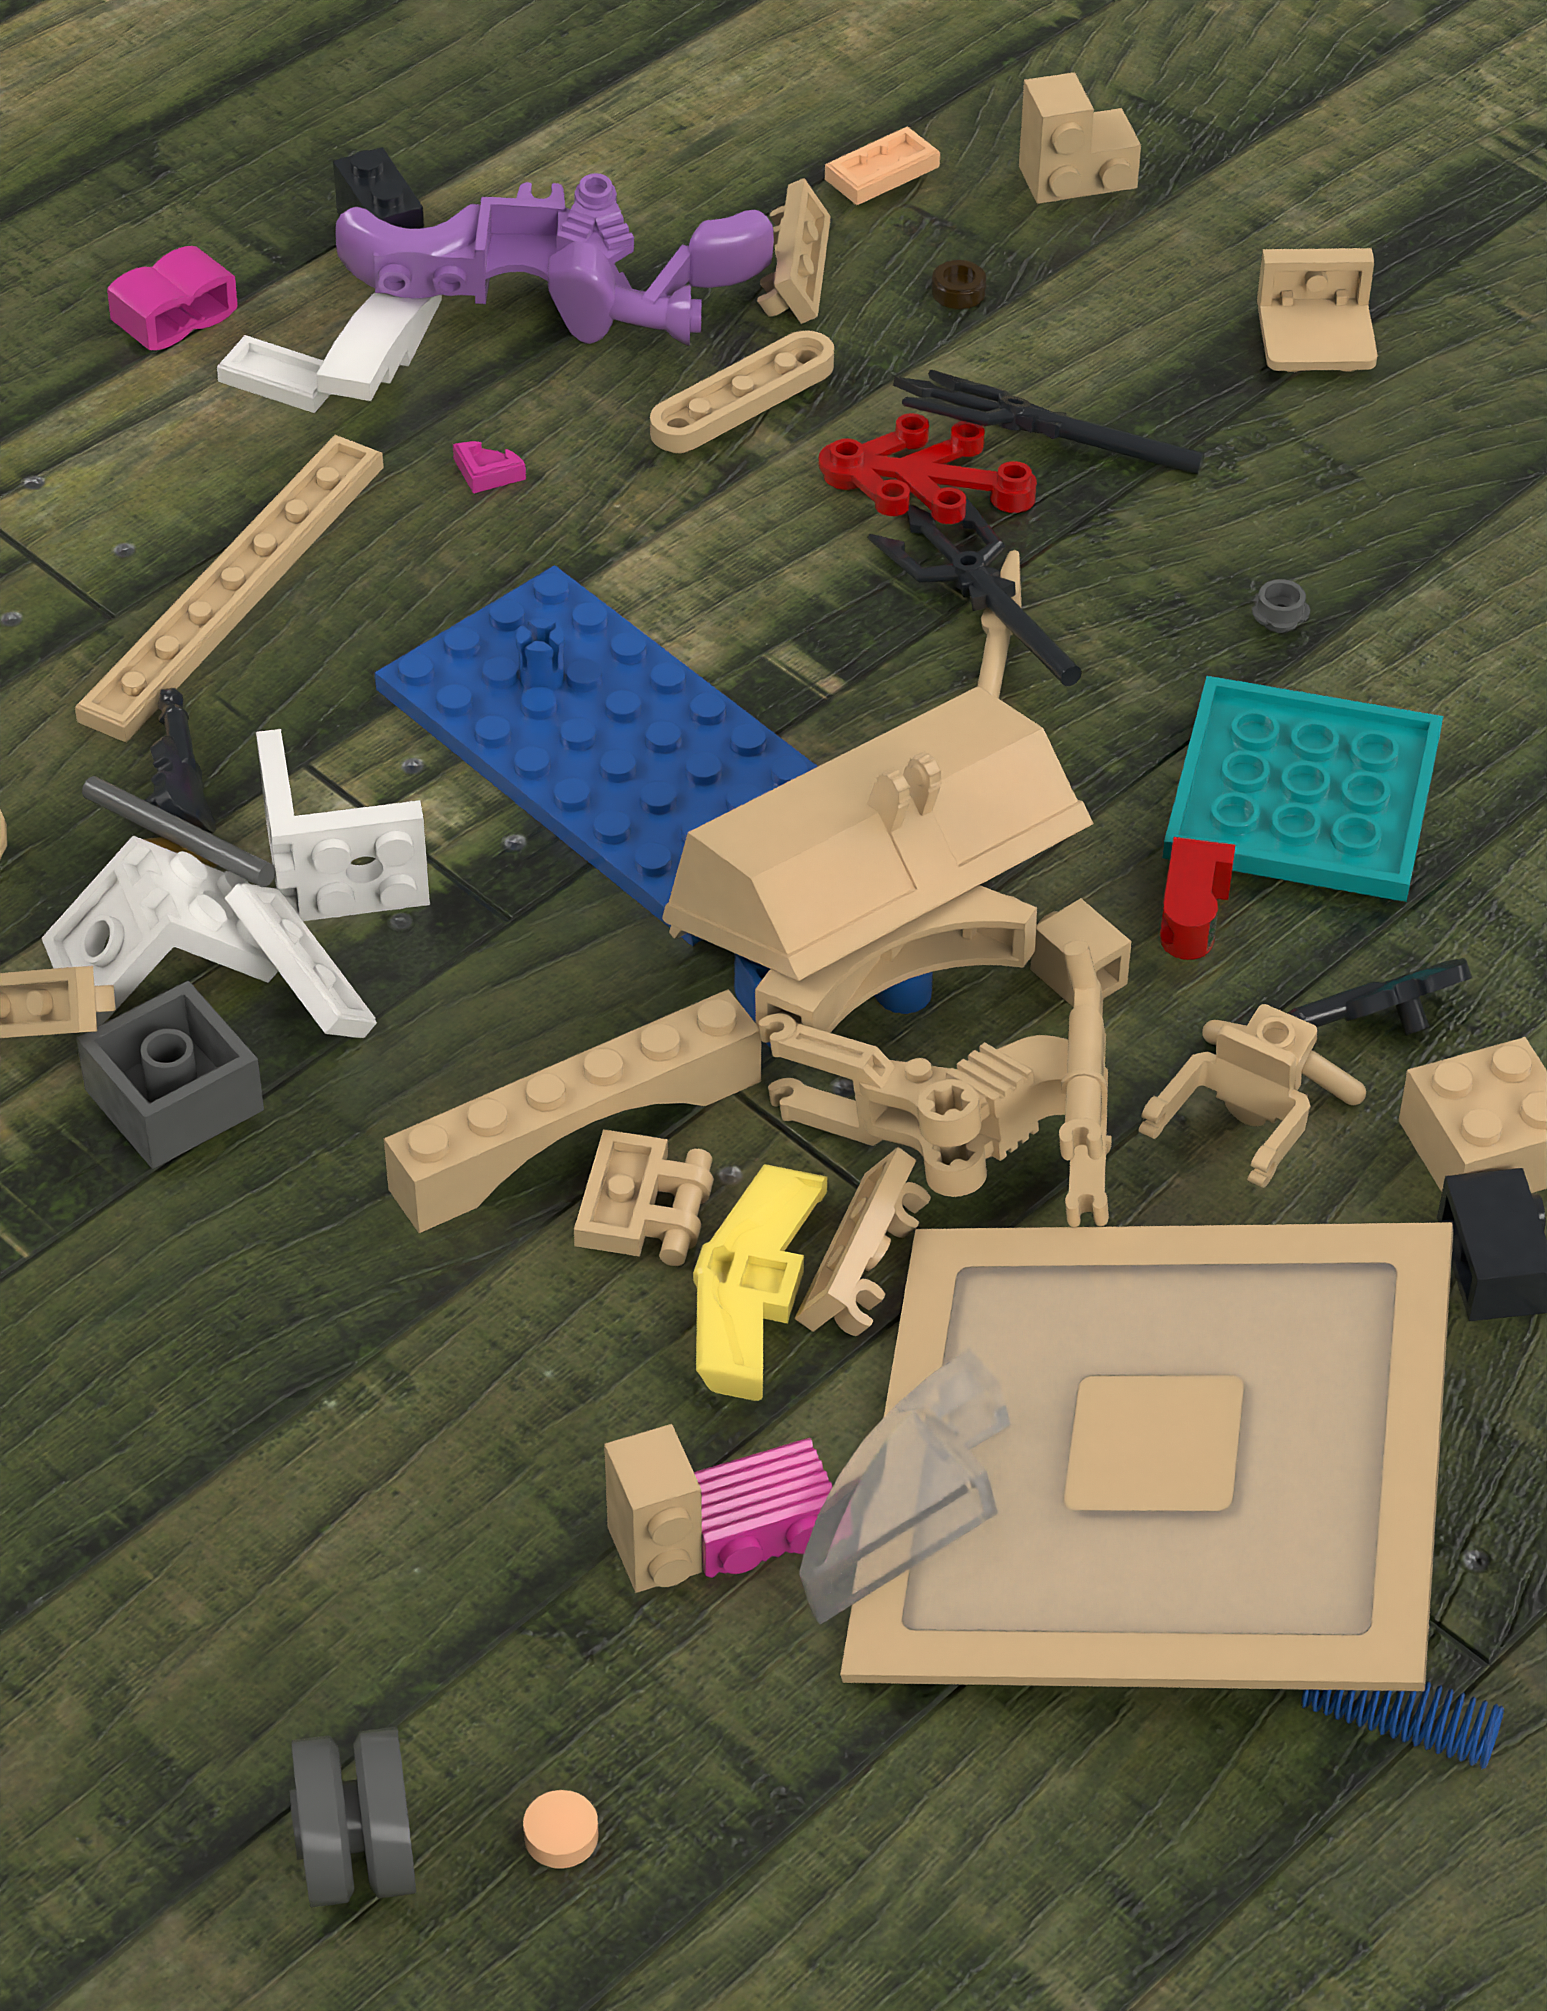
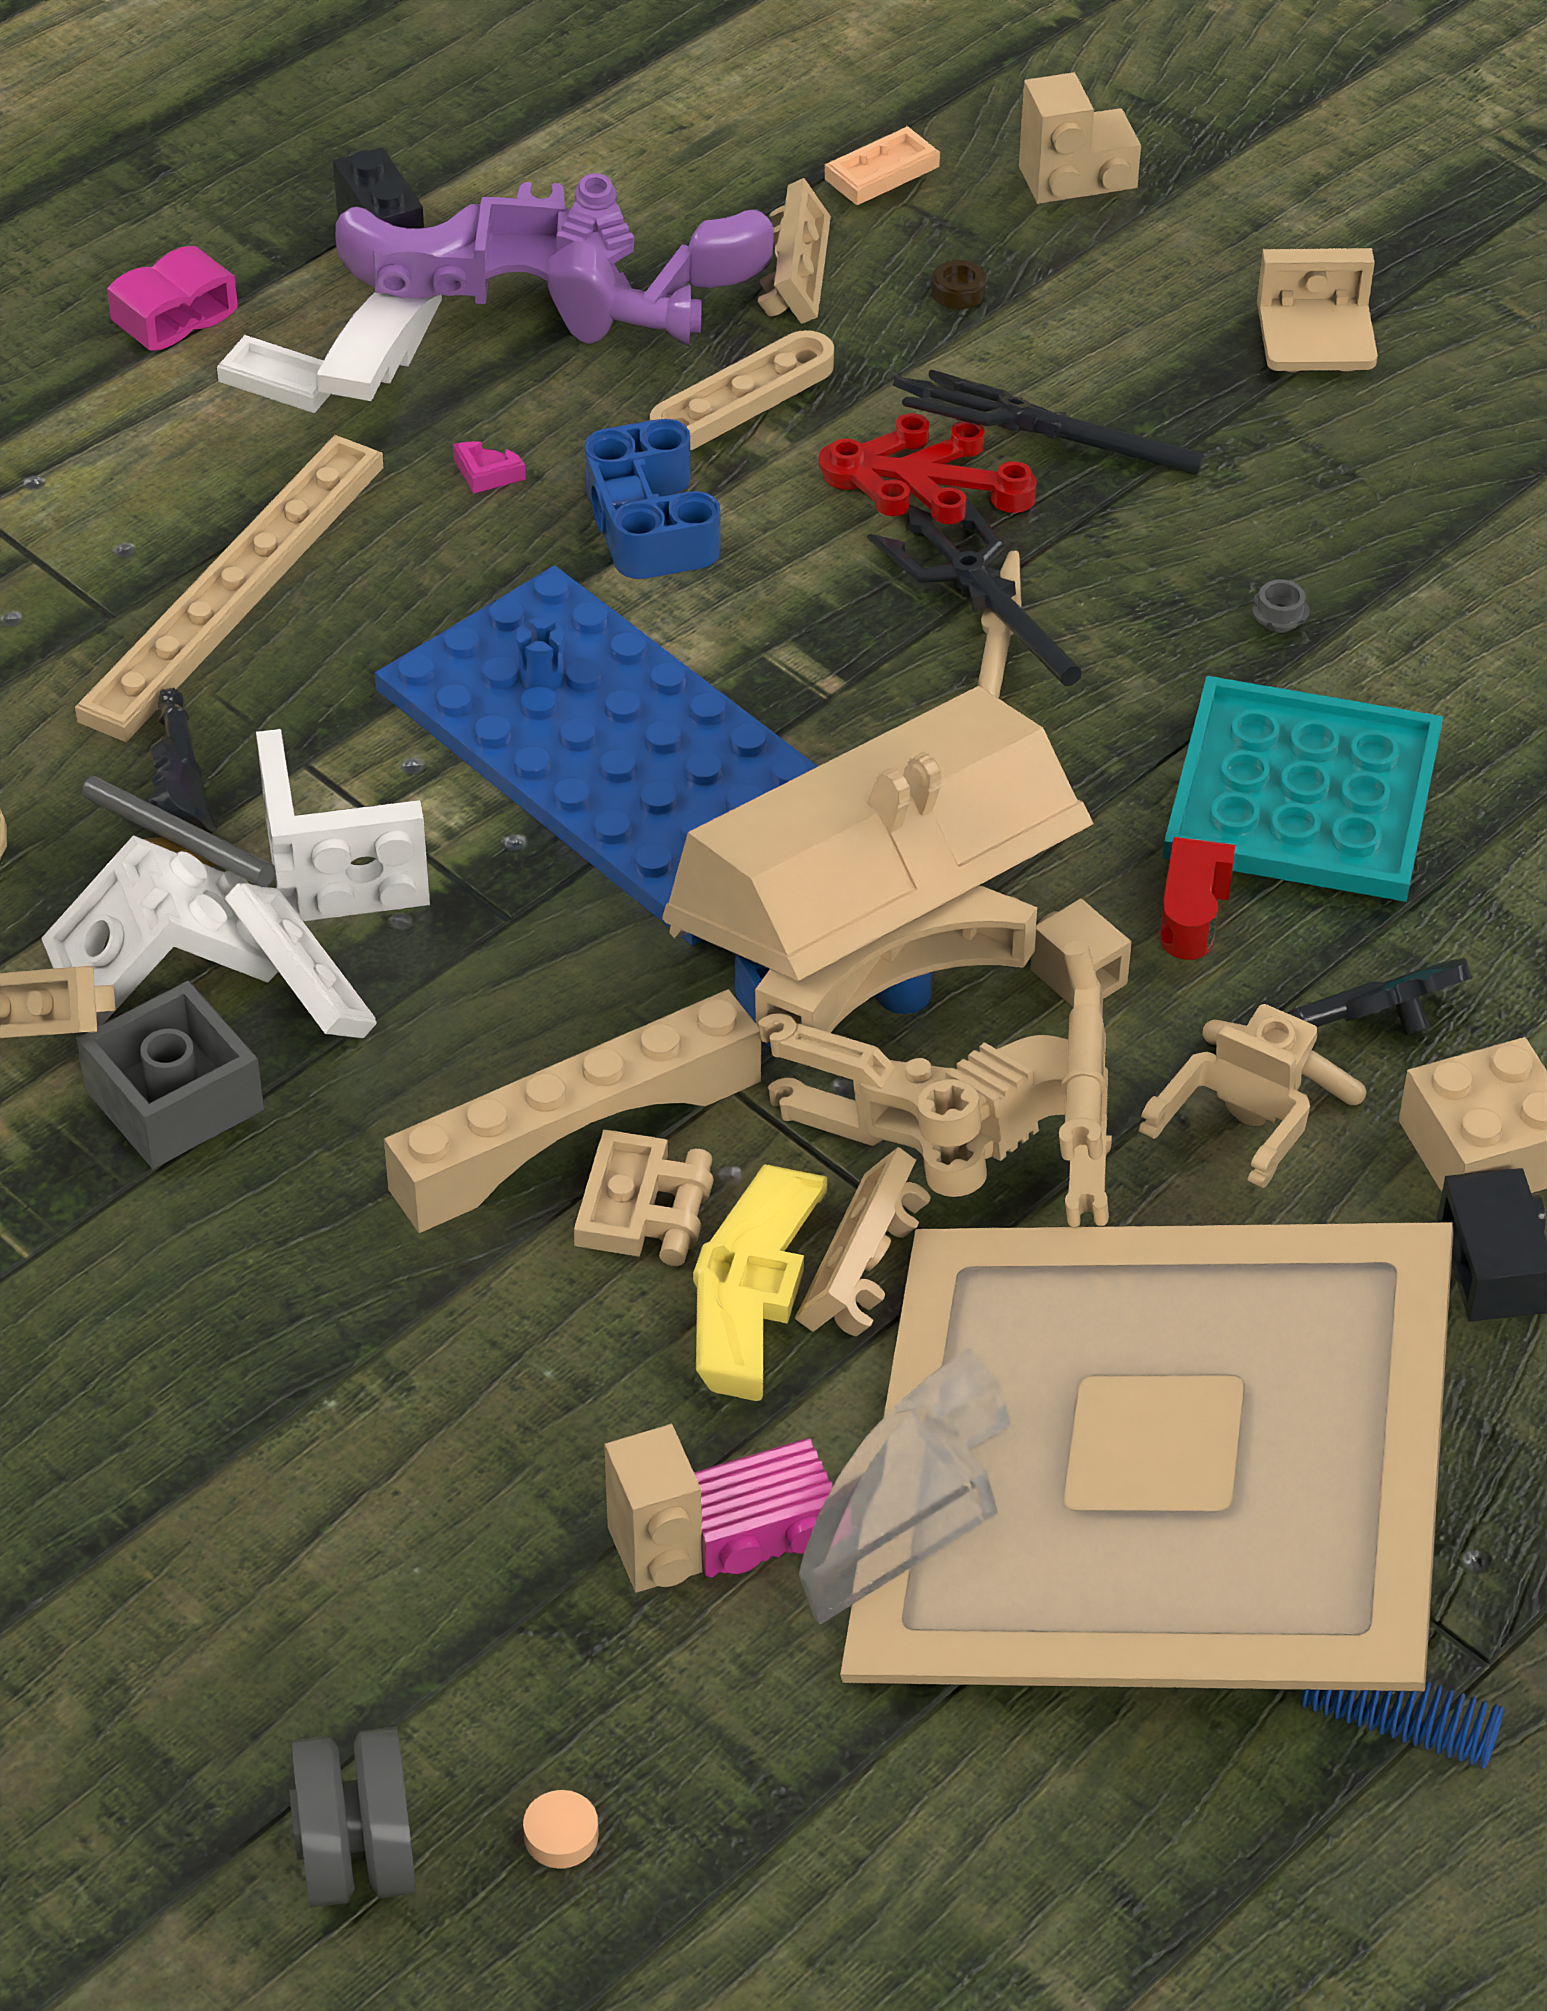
(635, 504): none -> blue beam

